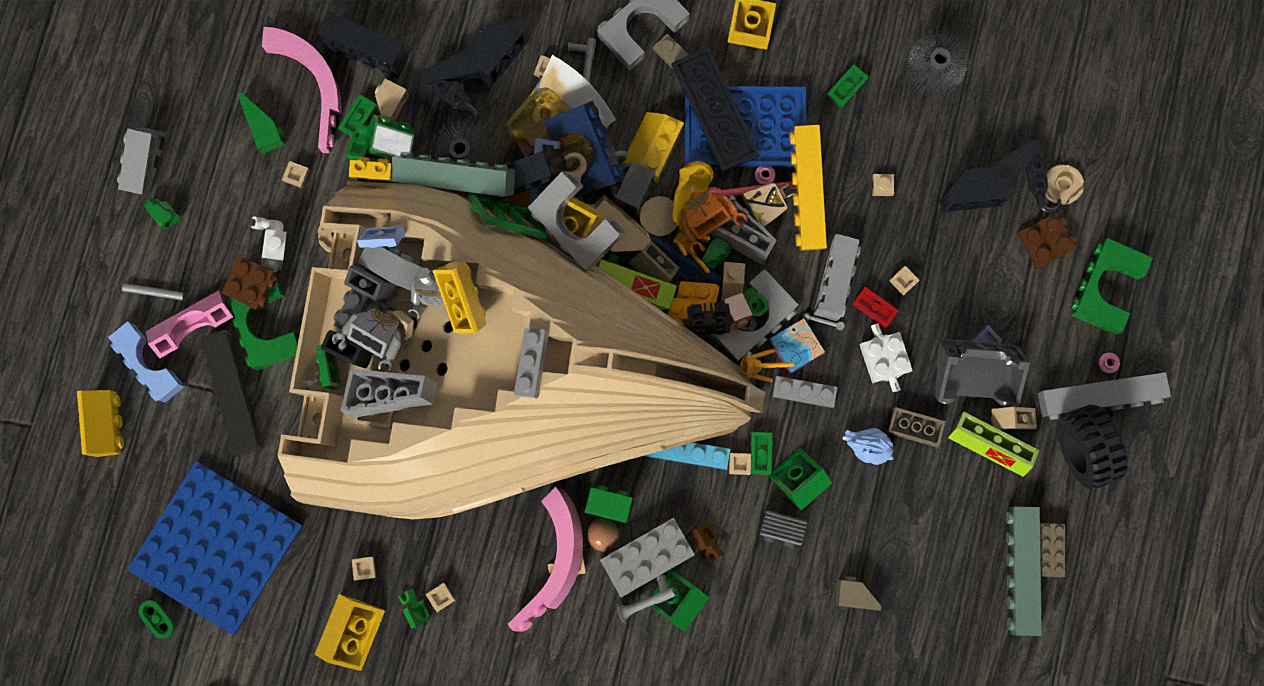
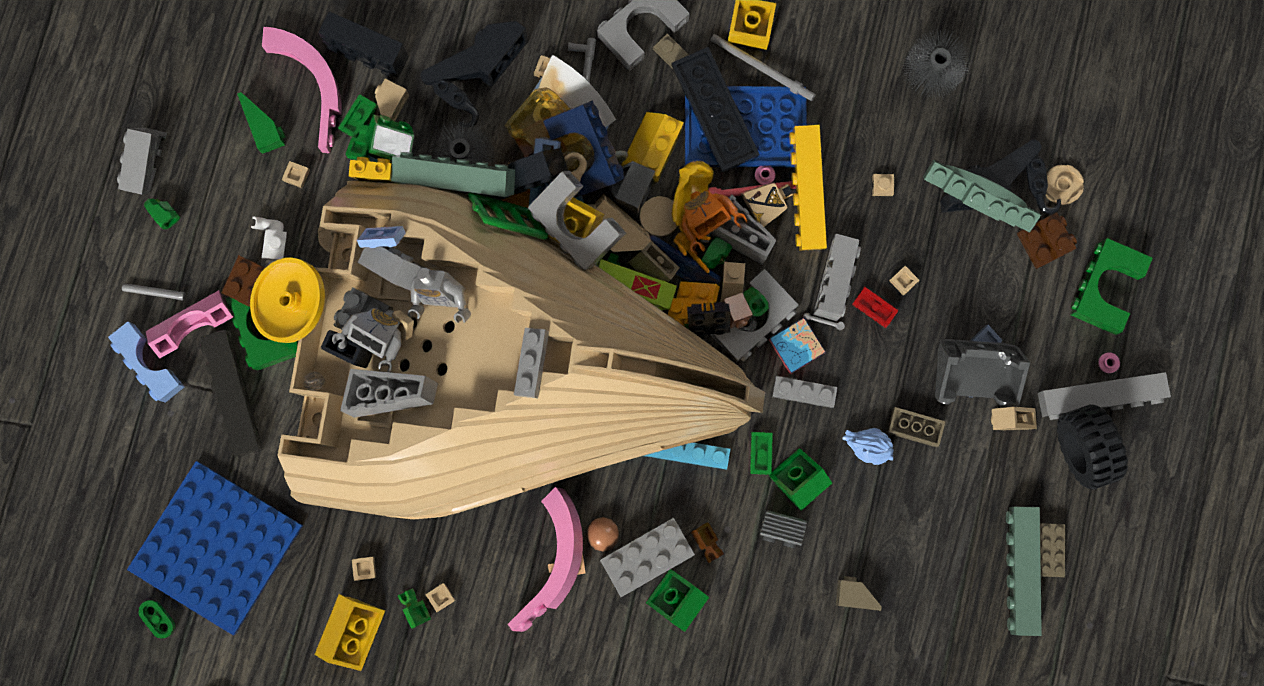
(100, 422): yellow slope -> none
(287, 300): none -> yellow dish
(328, 369): green plate -> none
(369, 283): dark grey brick -> none
(460, 297): yellow slope -> none
(608, 504): green brick -> none
(665, 594): light grey piece -> none
(739, 464): tan plate -> none
(751, 366): light orange plant -> none
(795, 86): none -> light grey bar
(847, 86): green plate -> none
(886, 357): white plate -> none
(982, 195): none -> sand green piece
(993, 444): lime brick -> none

